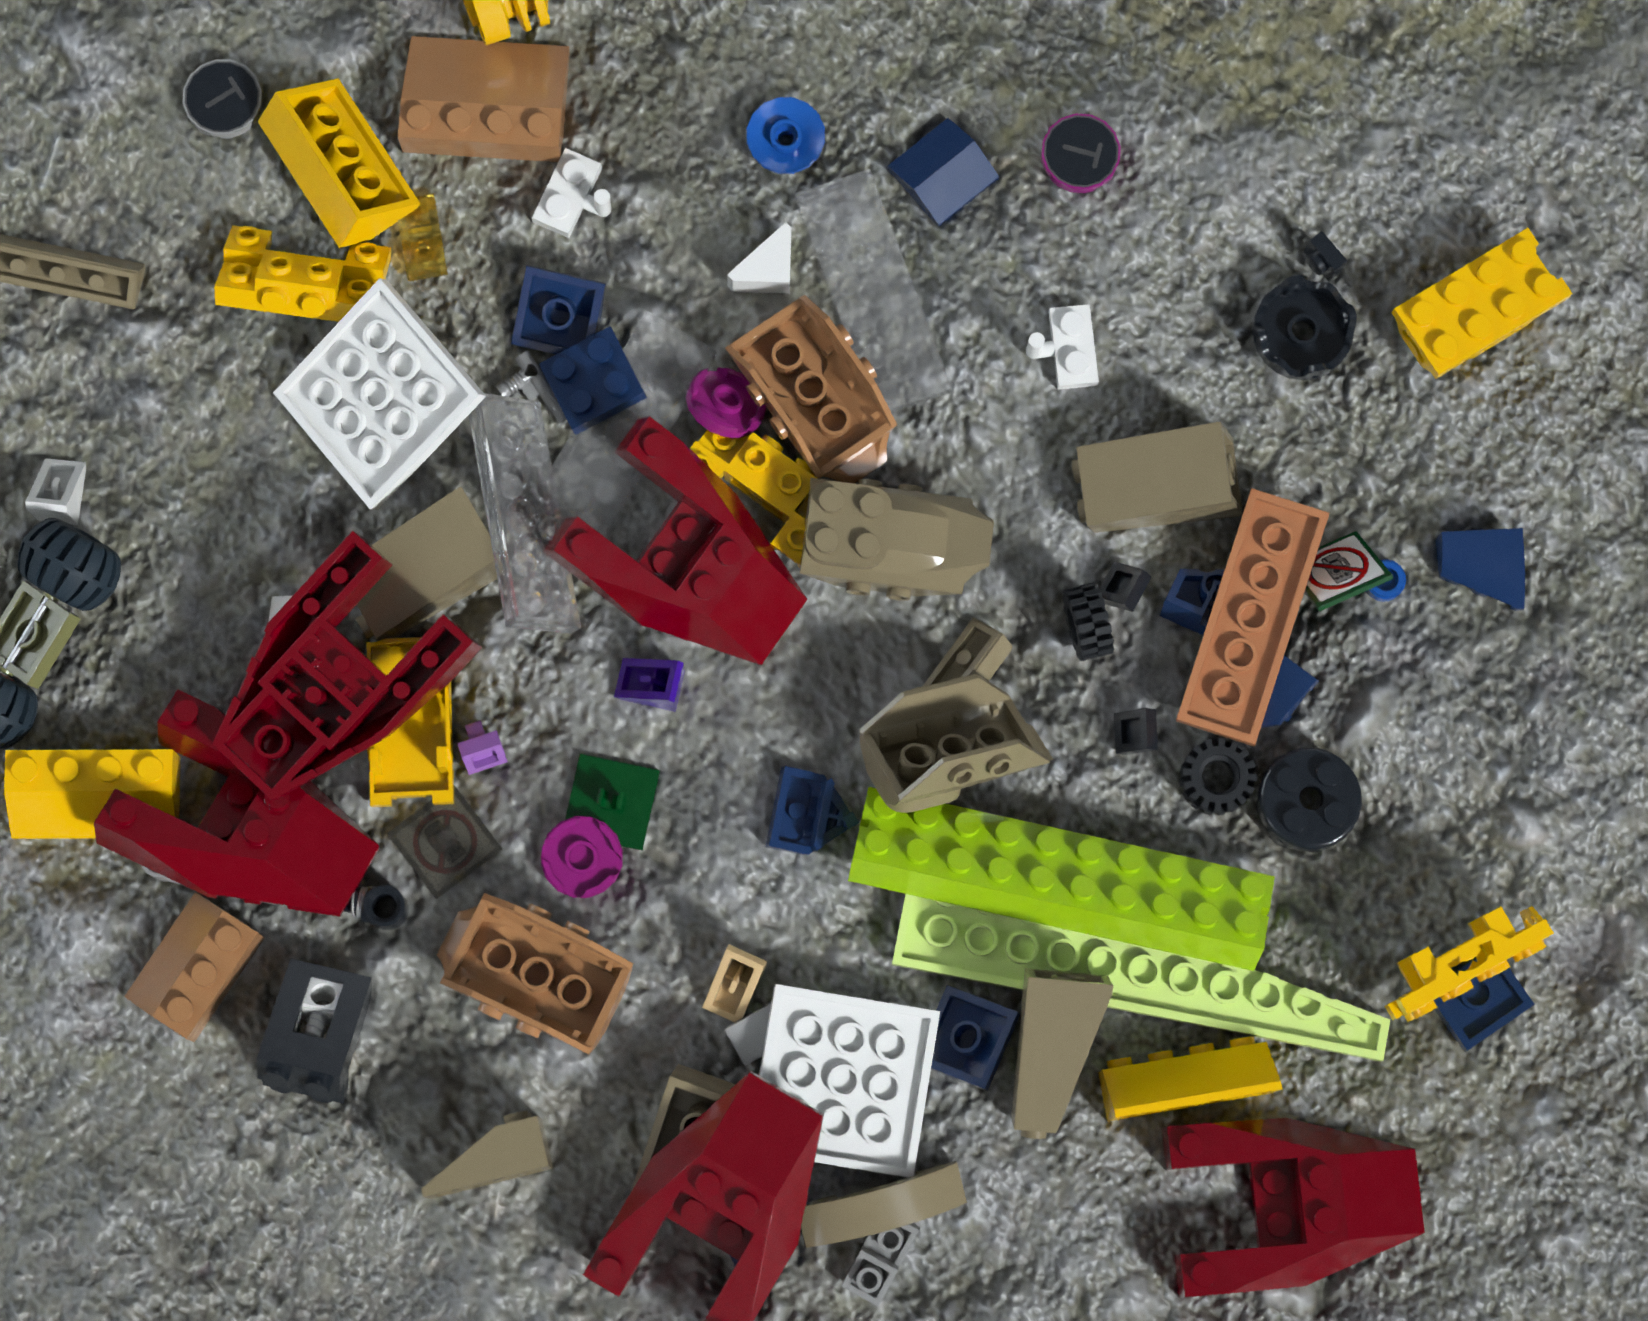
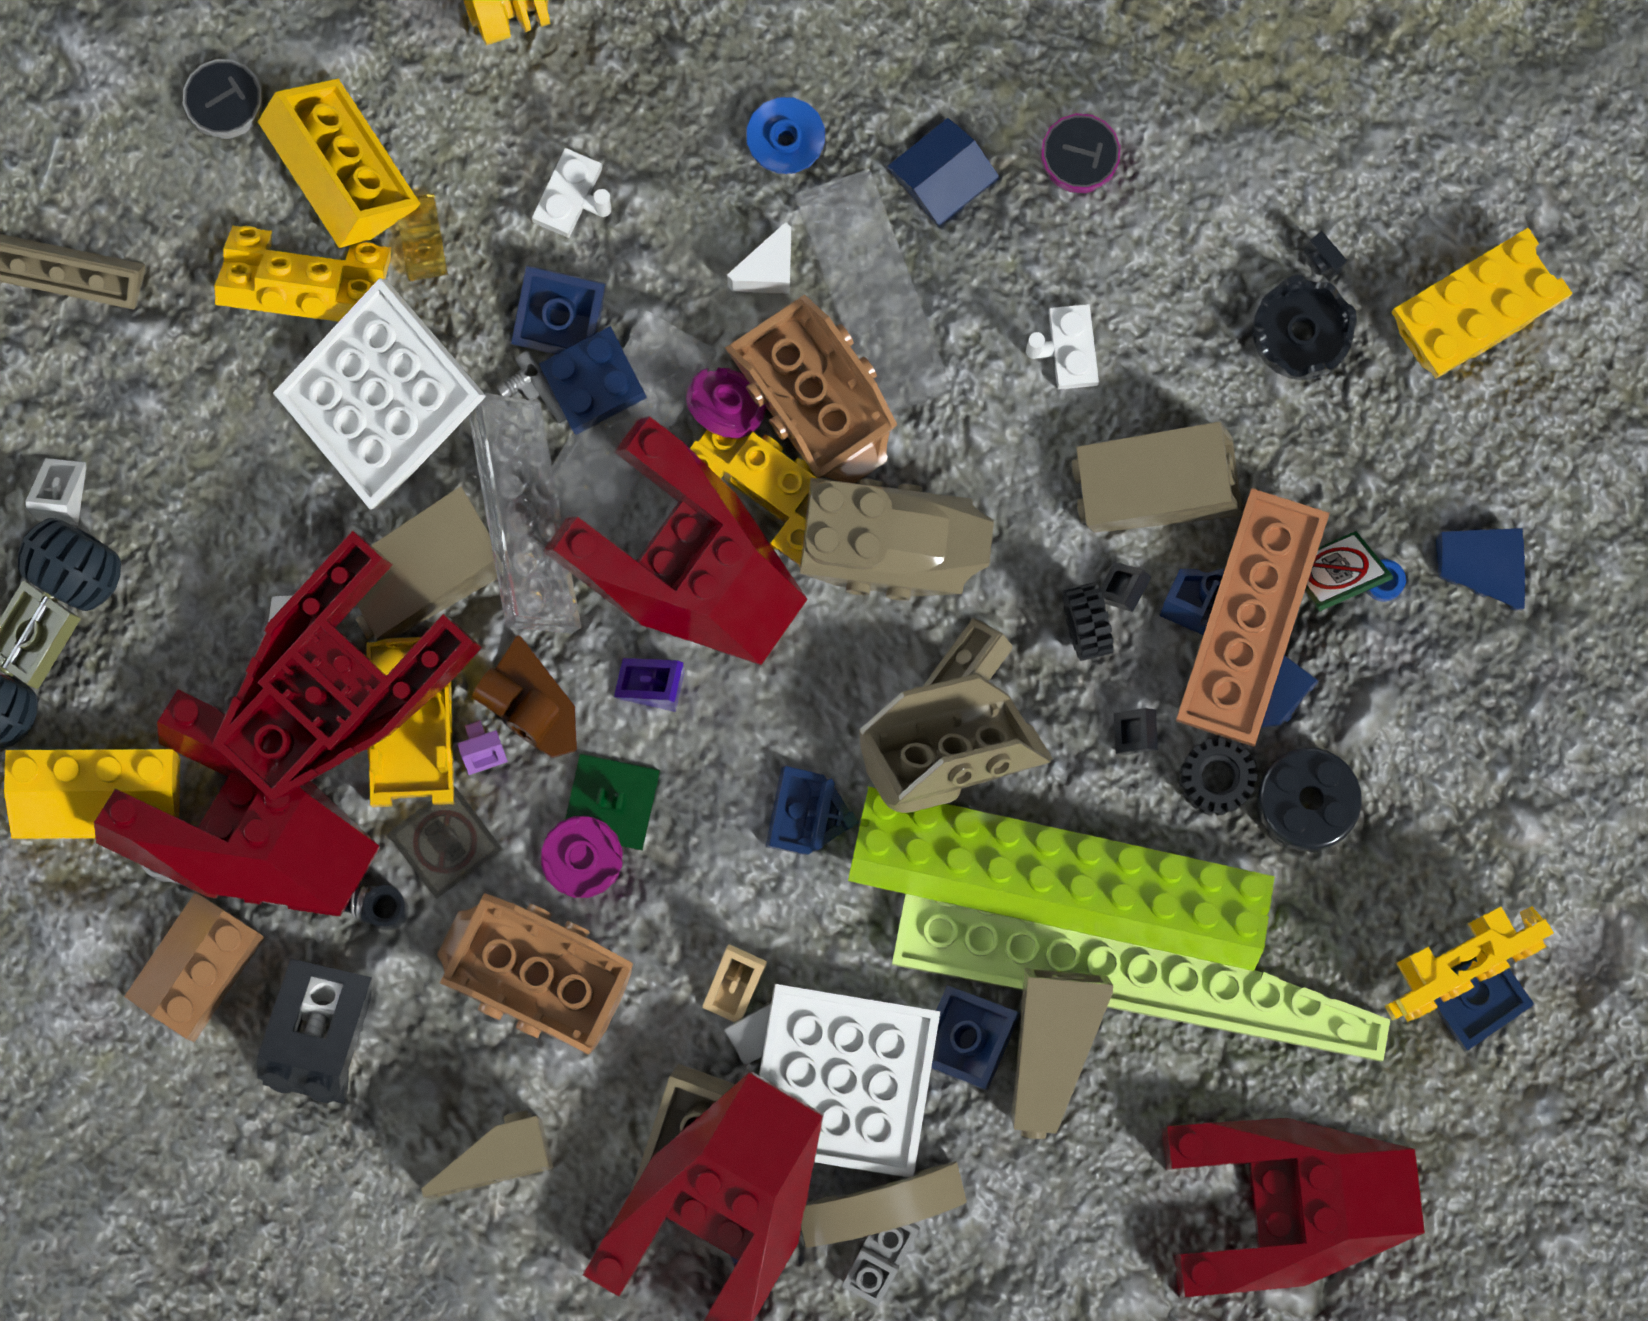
(484, 99): medium nougat slope -> none
(529, 701): none -> reddish brown panel
(1188, 1080): yellow slope -> none

